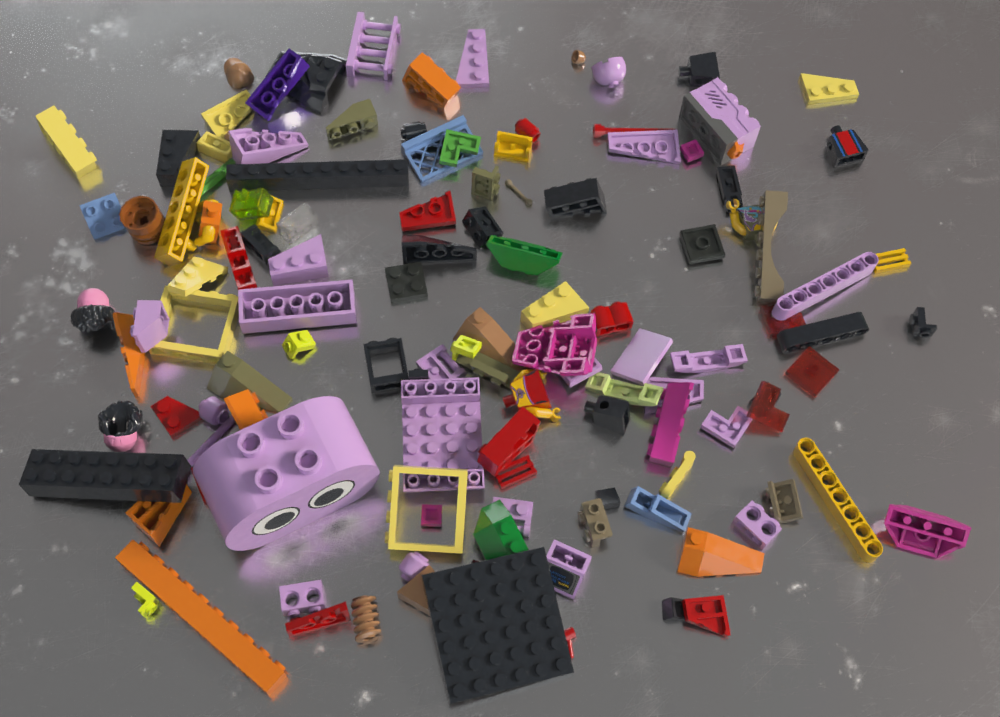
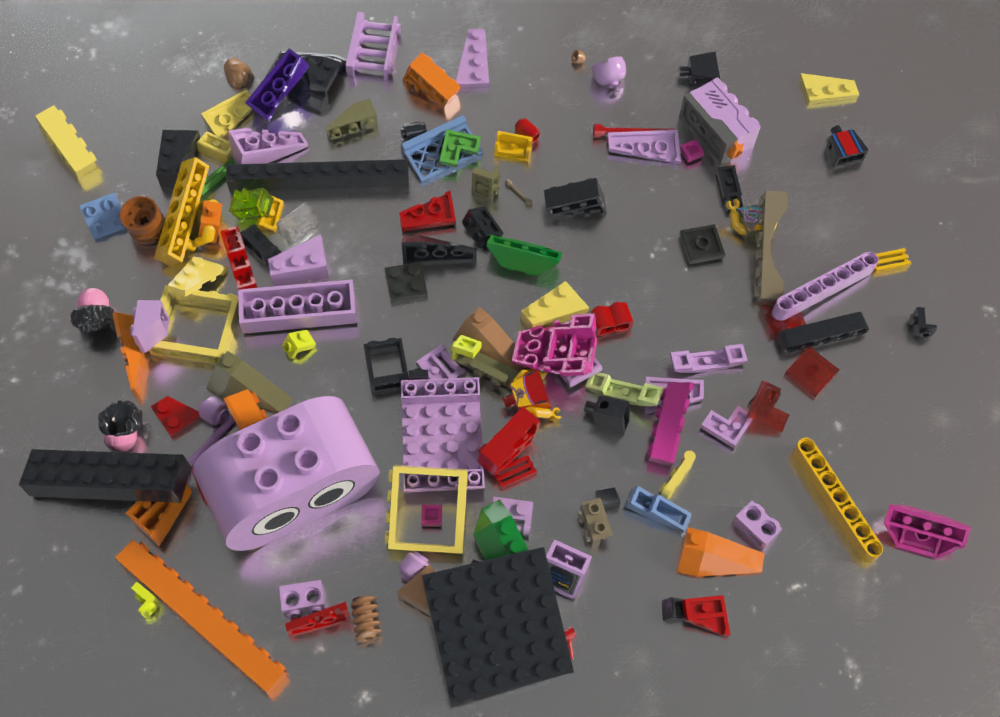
(641, 356): lavender tile -> none
(784, 501): dark tan bracket -> none

